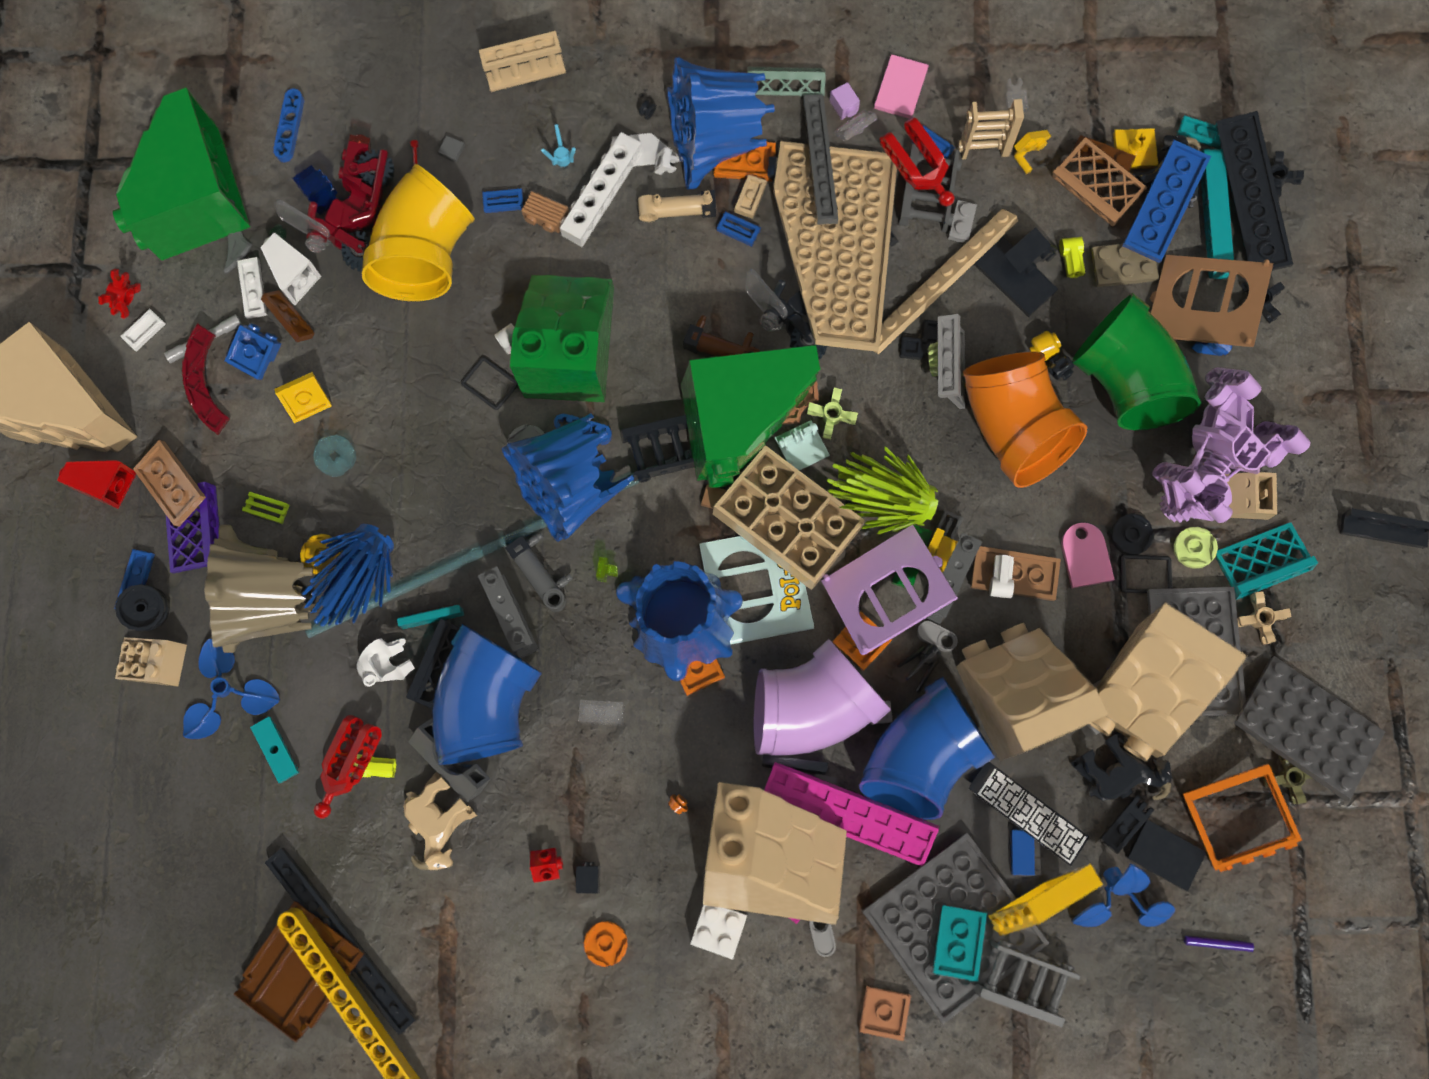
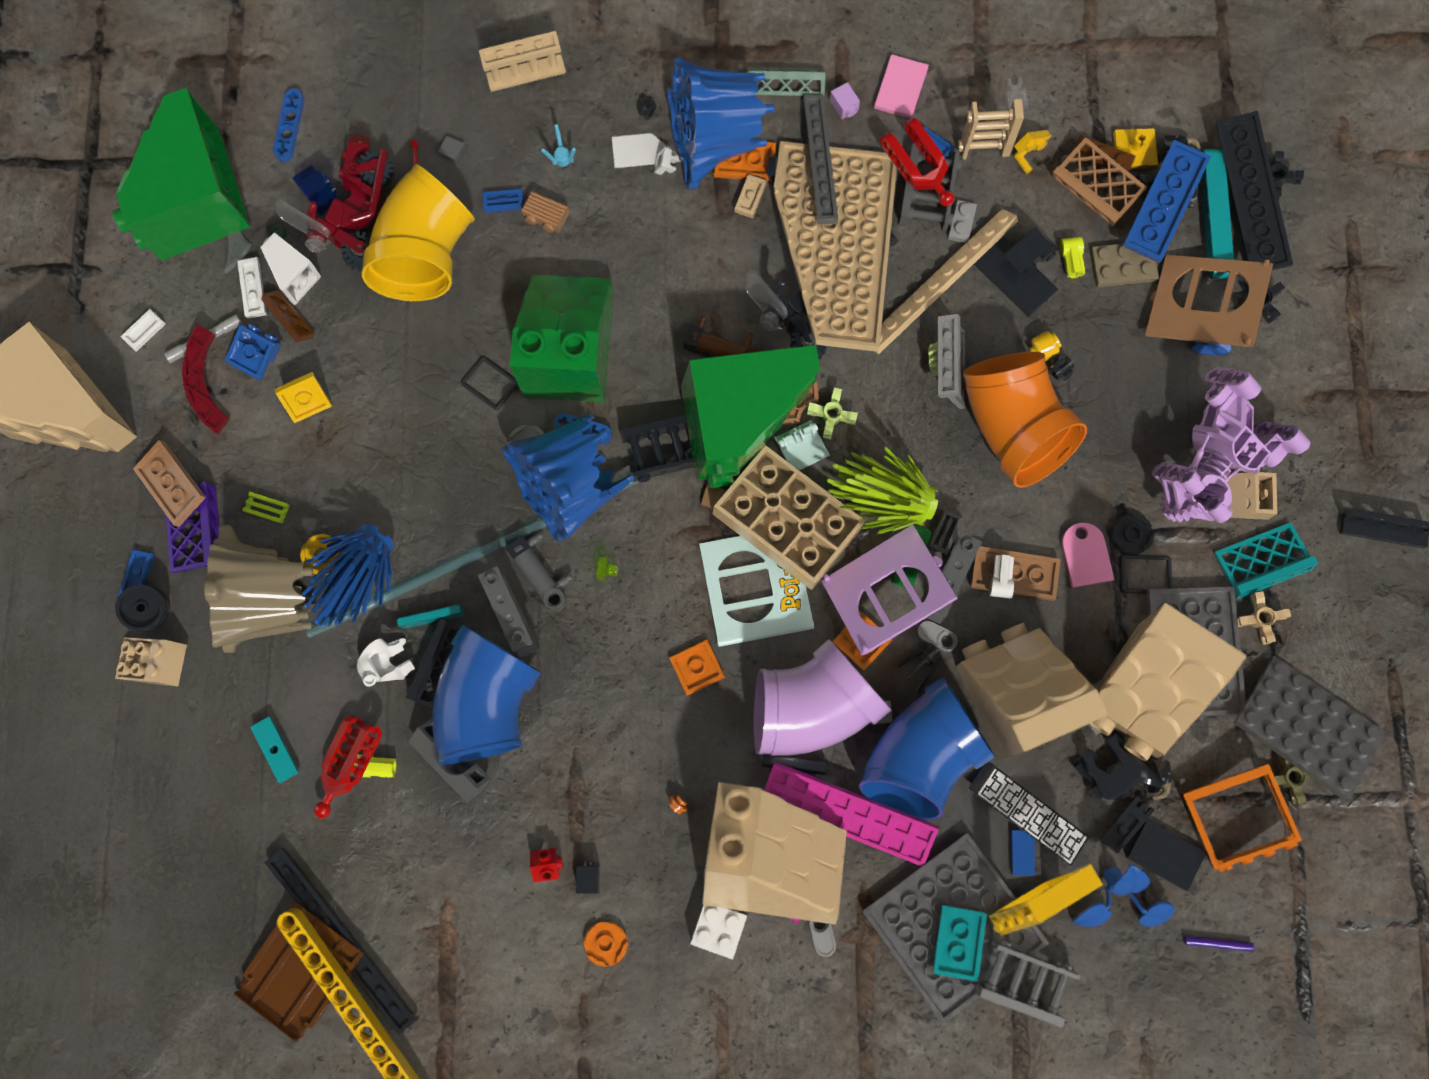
(98, 479): red slope -> none
(119, 293): red pin -> none
(257, 695): blue plant -> none
(326, 447): clear light blue plate -> none
(433, 823): tan animal -> none
(504, 337): white piece -> none
(580, 232): white brick -> none
(601, 712): clear brick -> none
(654, 207): tan piece -> none
(680, 616): blue piece -> none
(752, 236): blue tile -> none
(856, 125): clear plate -> none
(884, 1013): nougat tile -> none
(918, 347): black tile -> none
(942, 547): yellow panel -> none
(1139, 367): green cylinder -> none
(1195, 547): yellowish green tile -> none
(1201, 131): teal tile -> none

